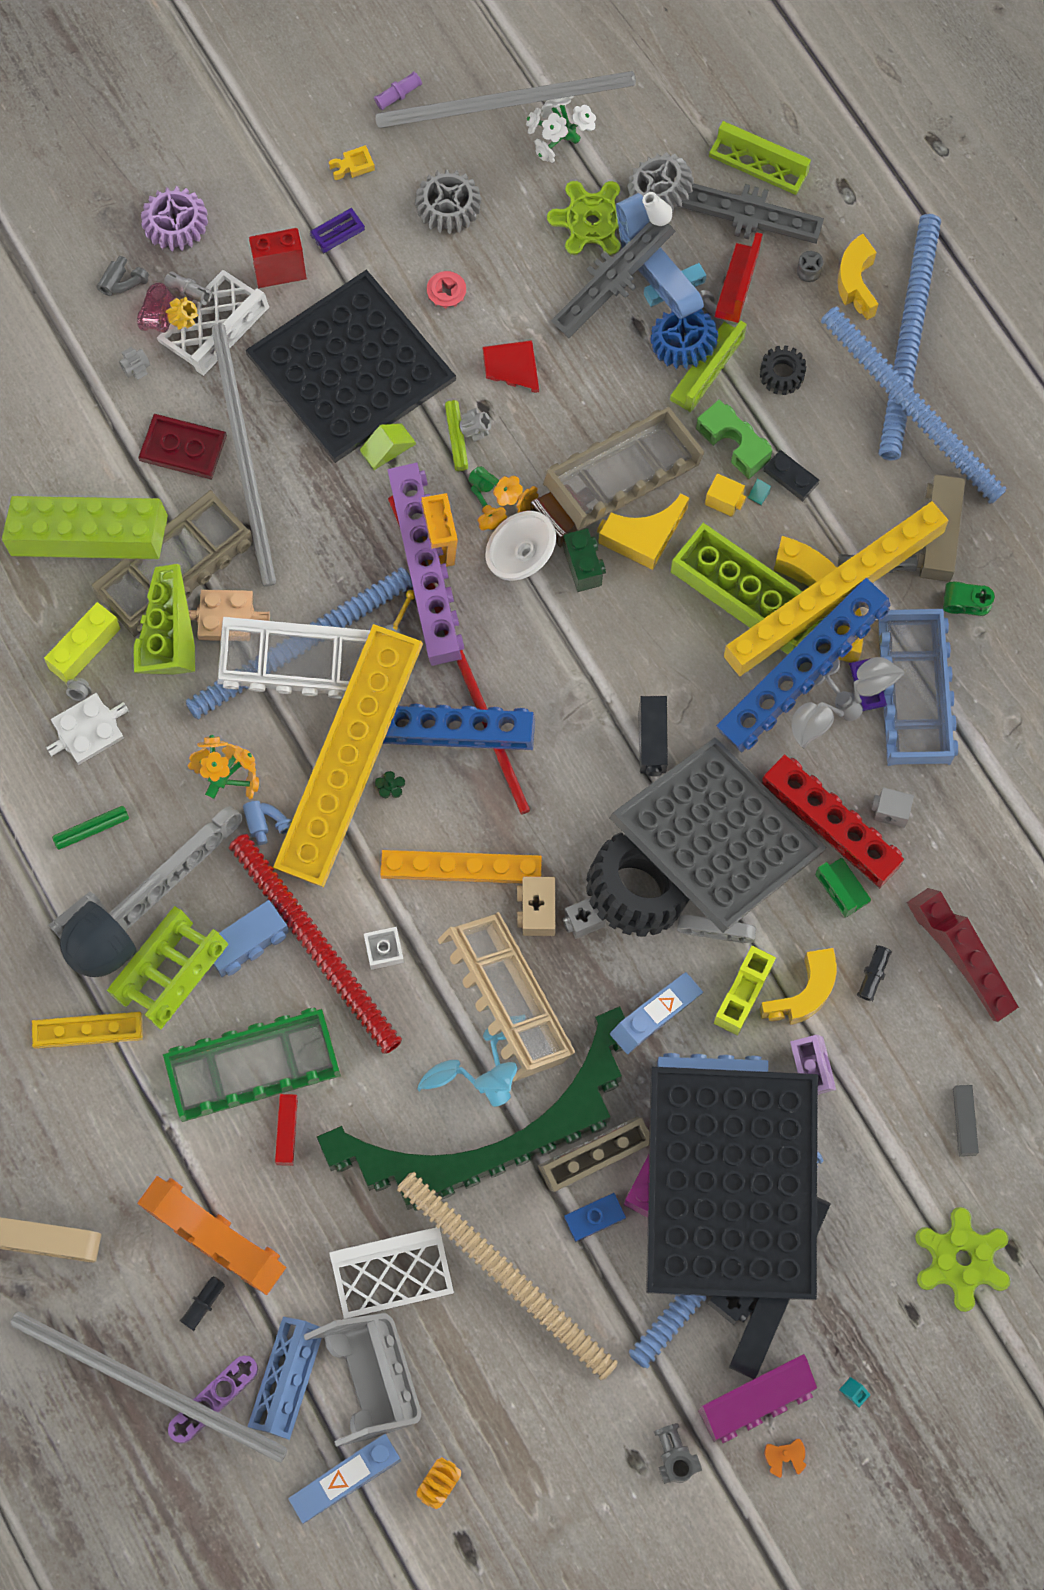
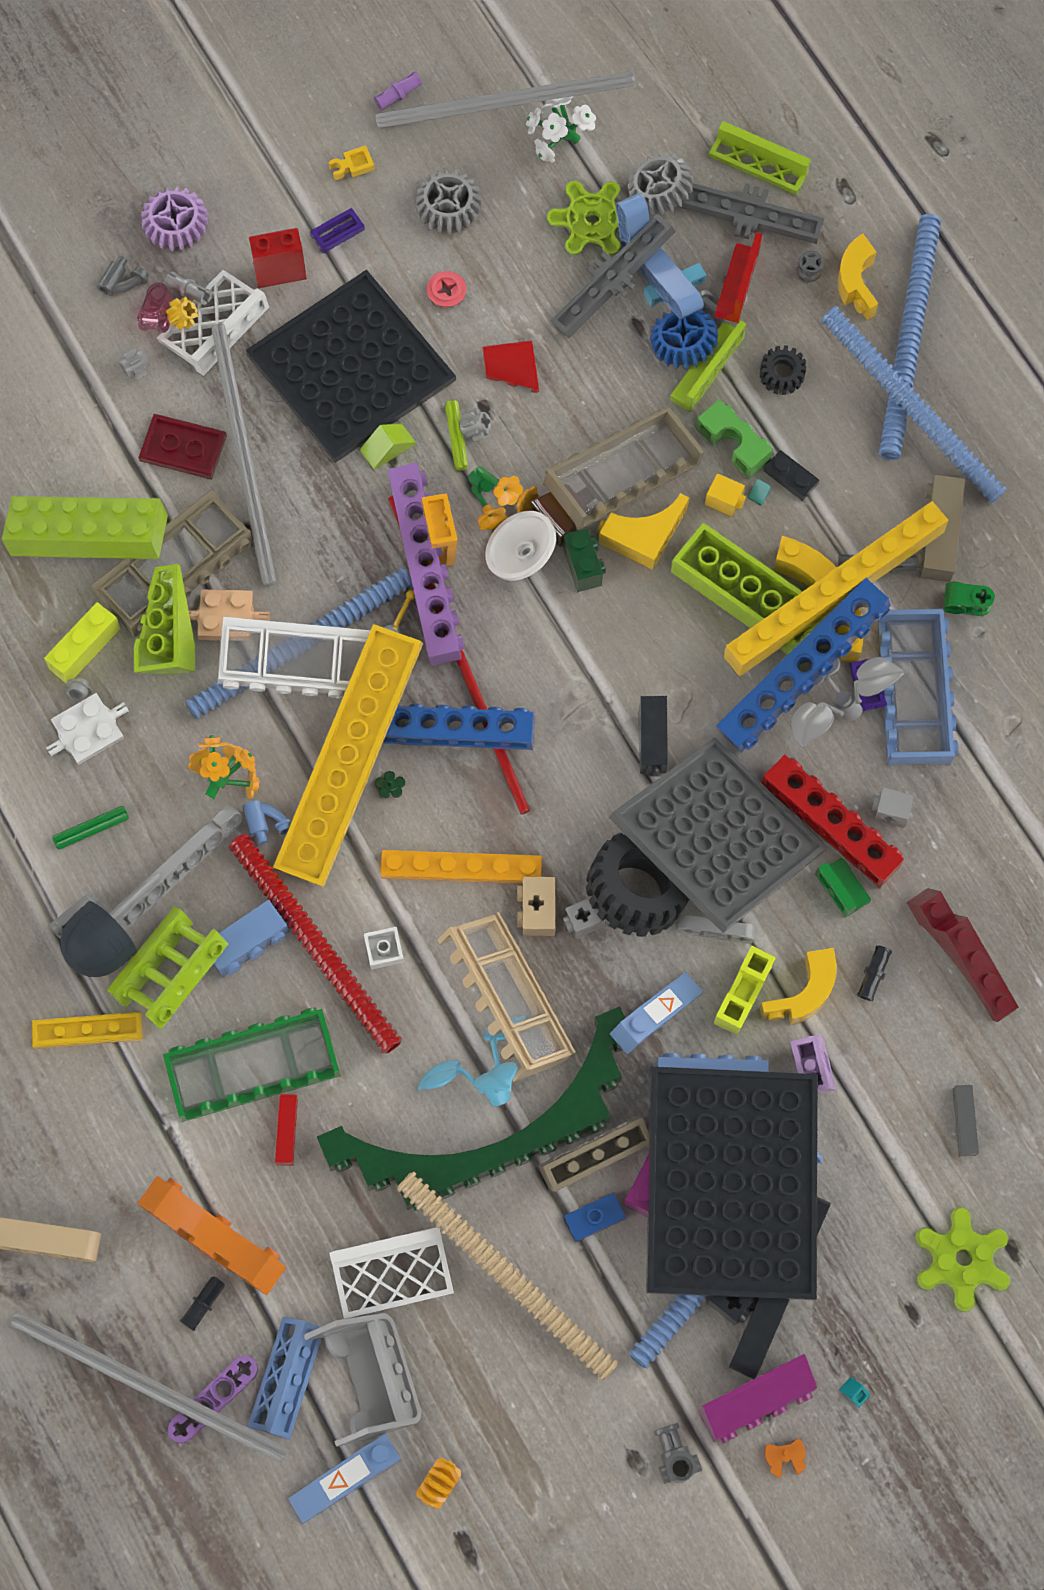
(657, 209): white cone -> none

